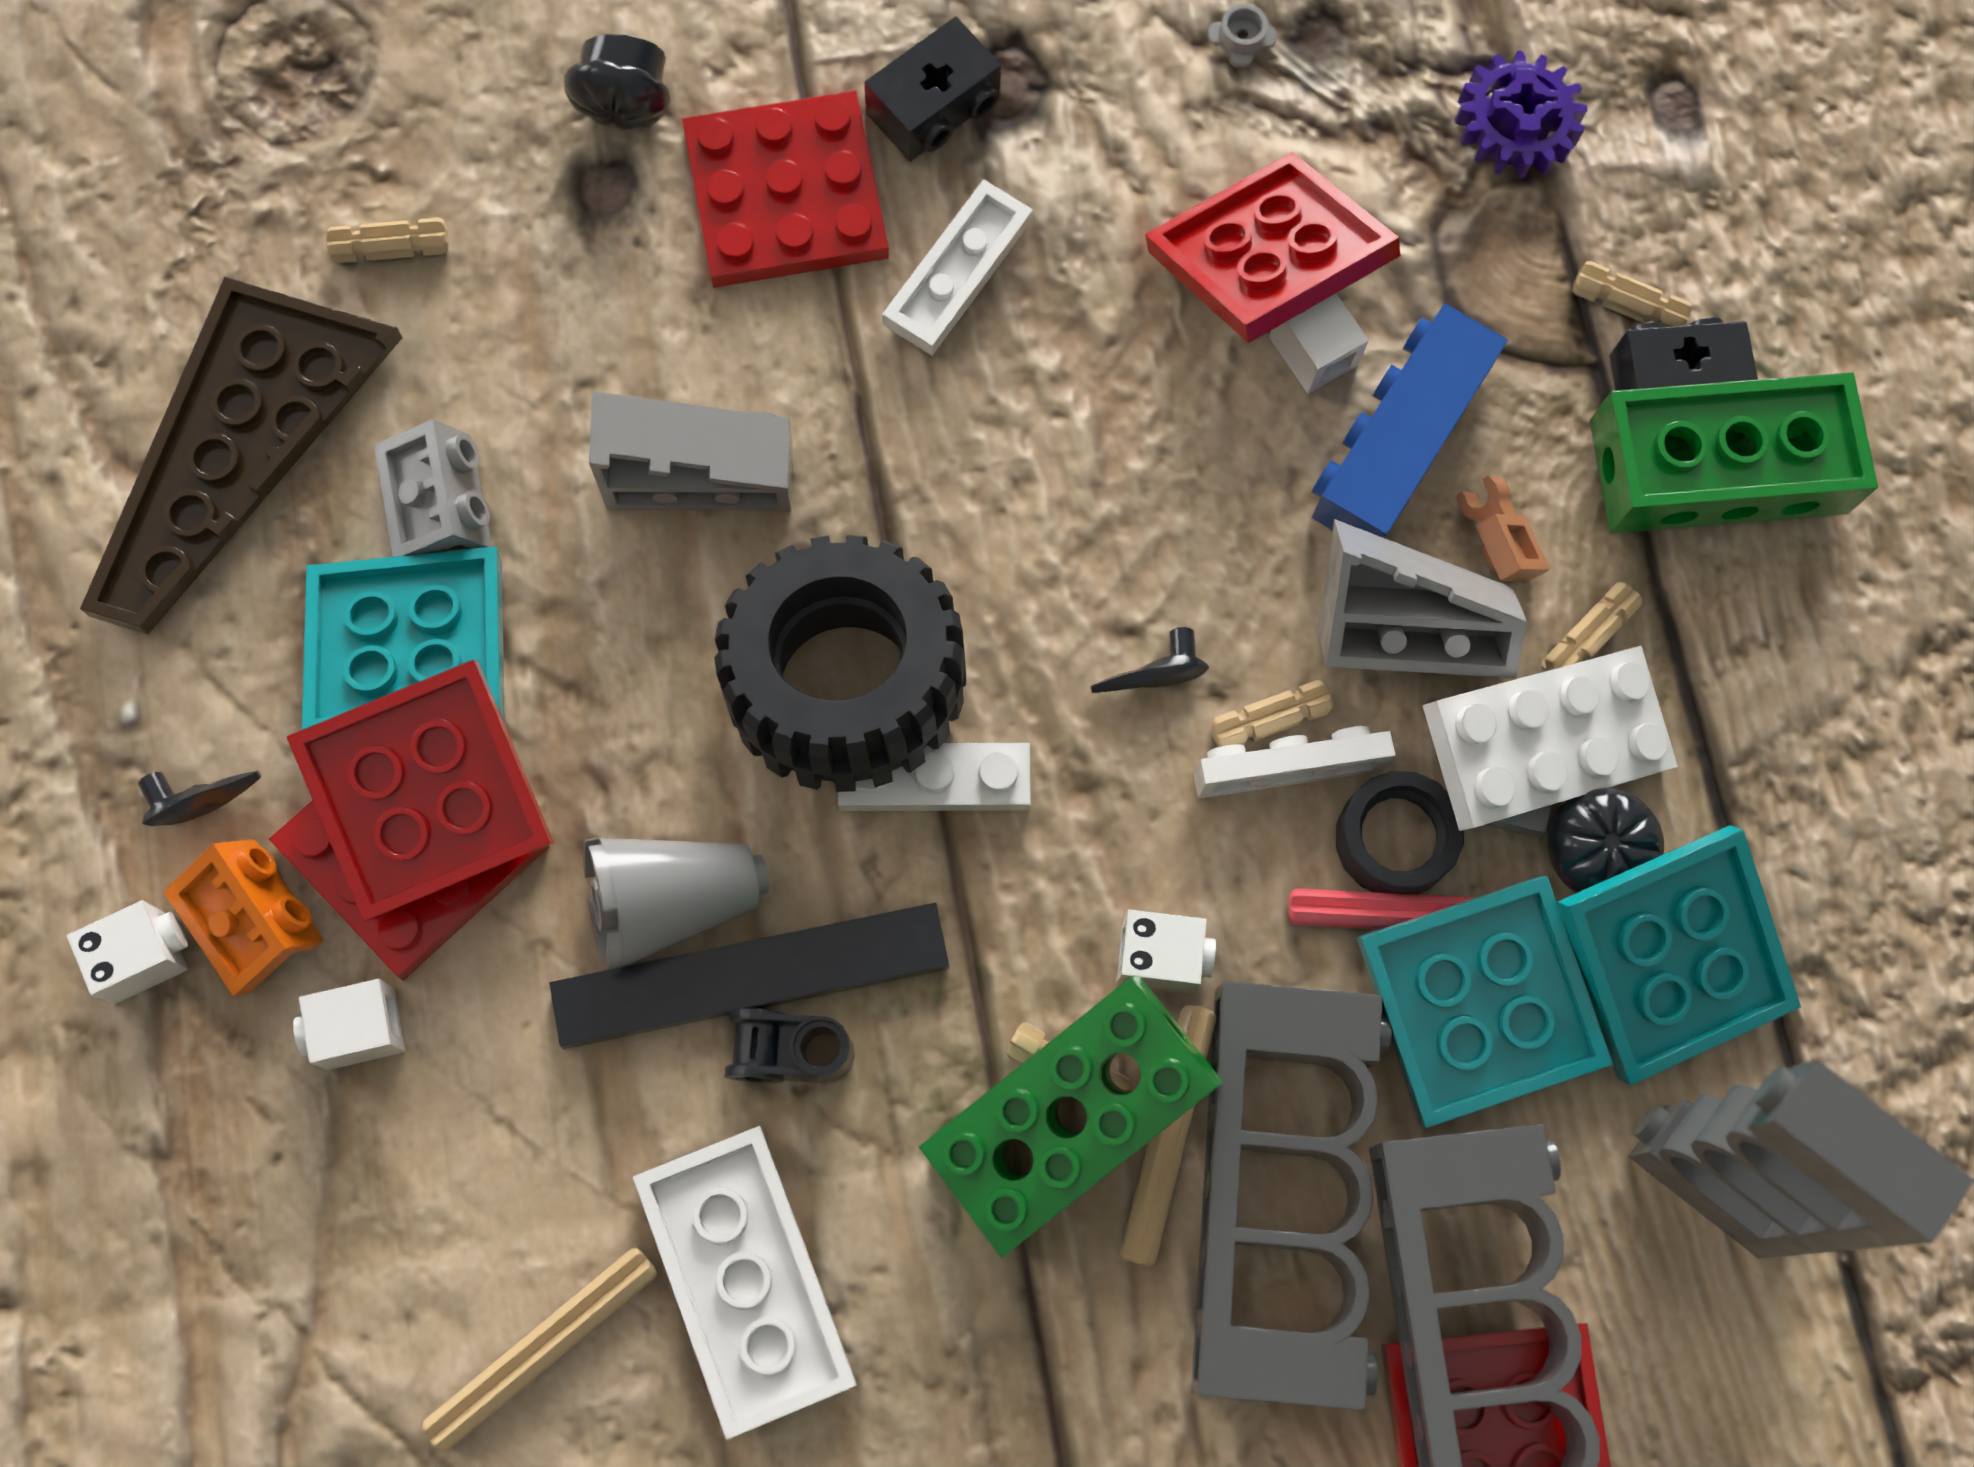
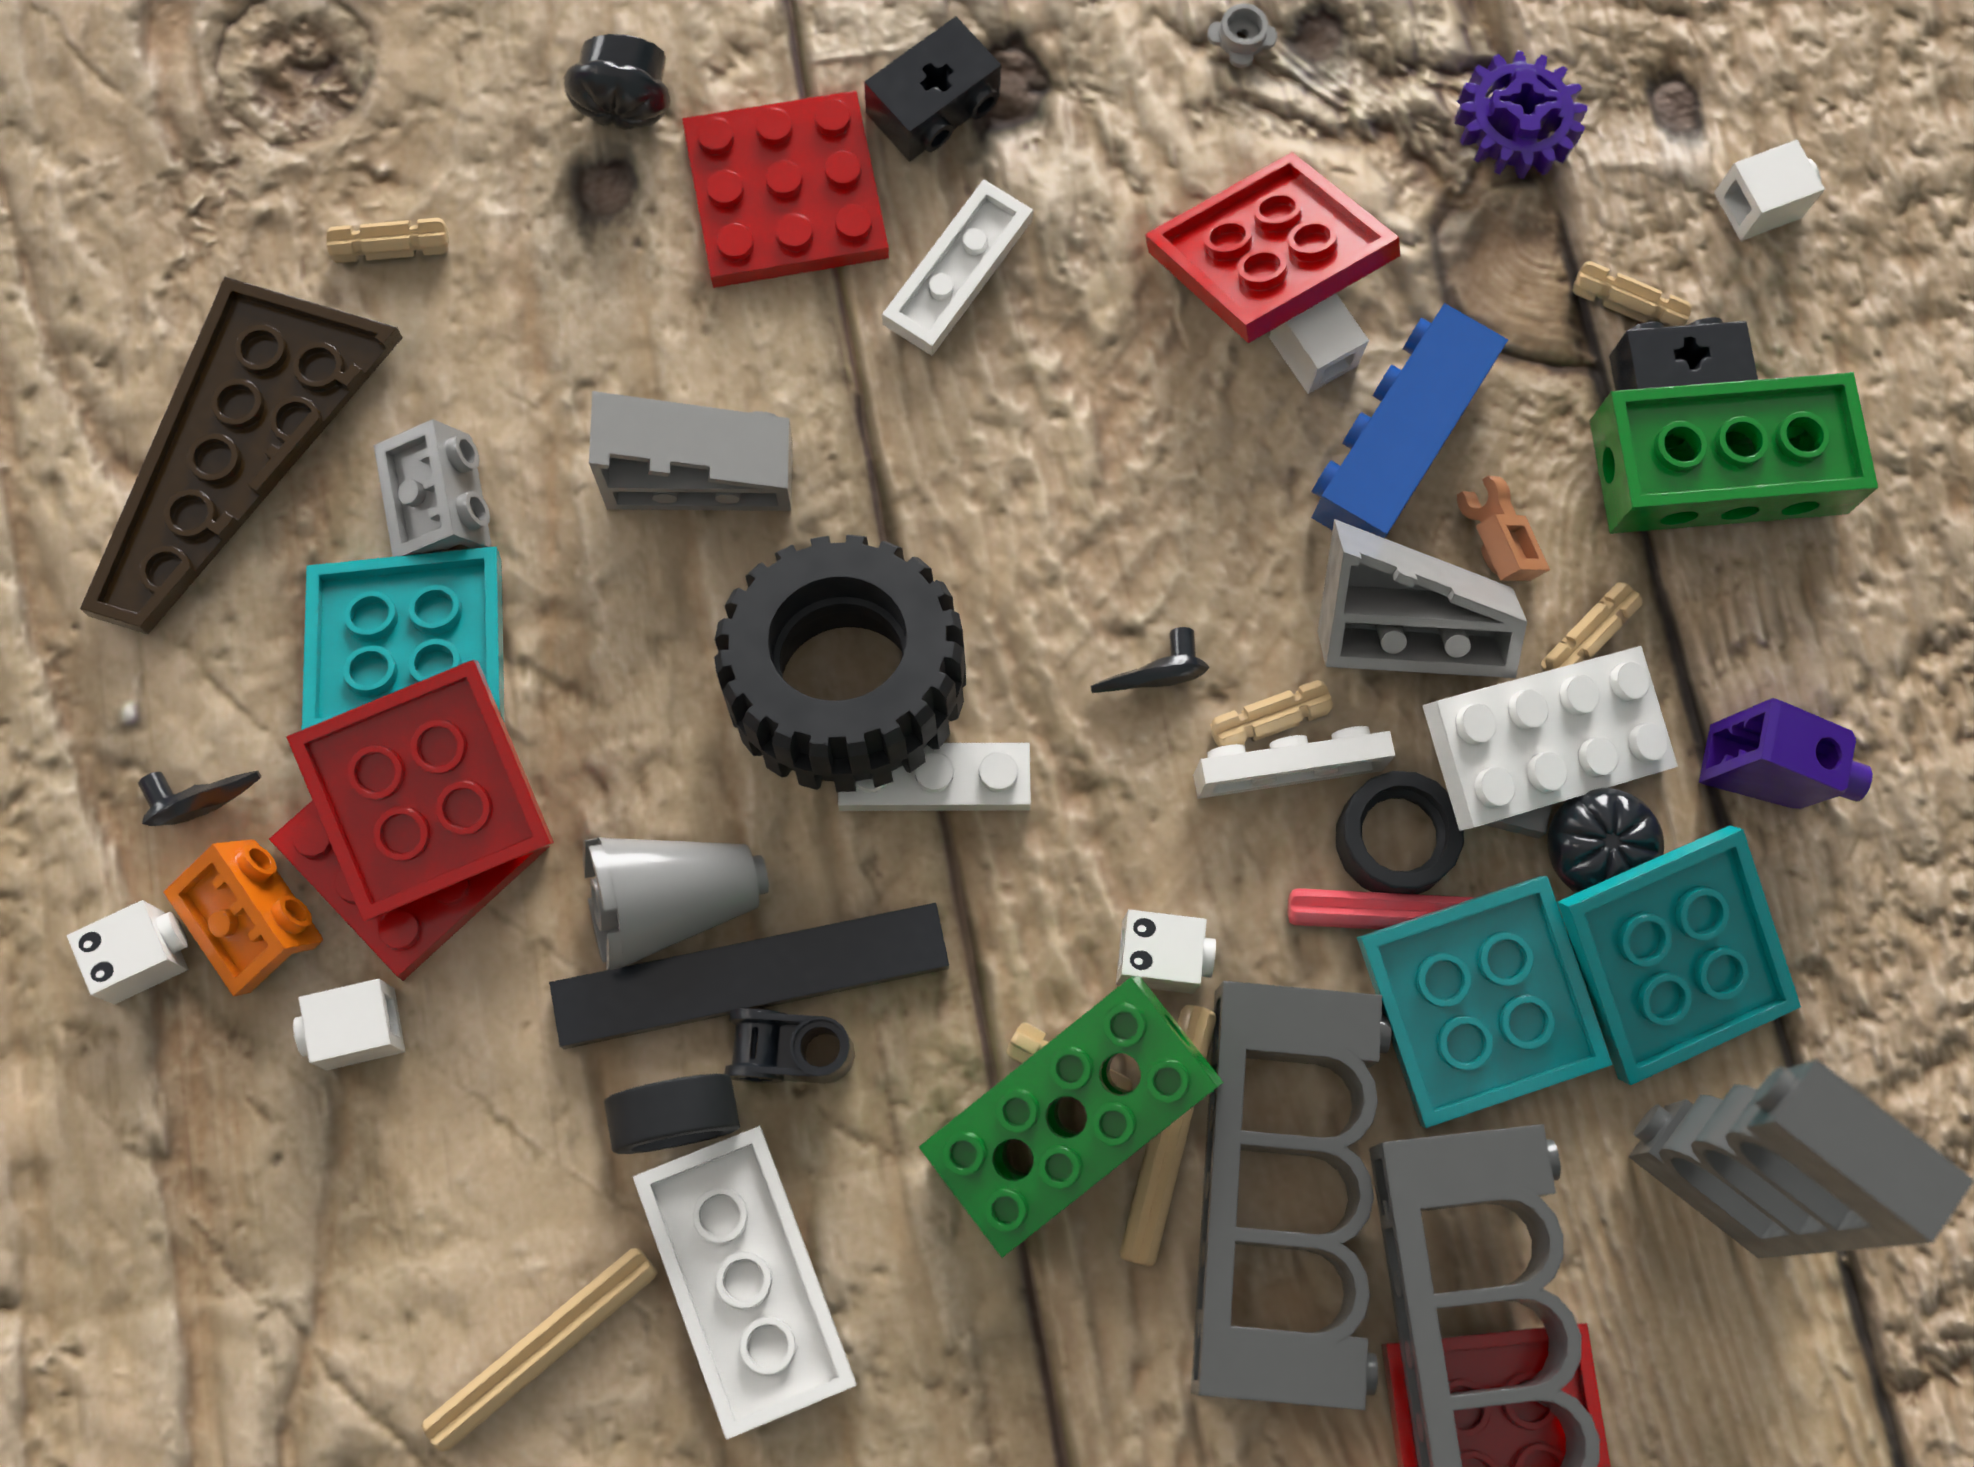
(671, 1113): none -> black tyre
(1769, 190): none -> white brick
(1783, 757): none -> dark purple torso

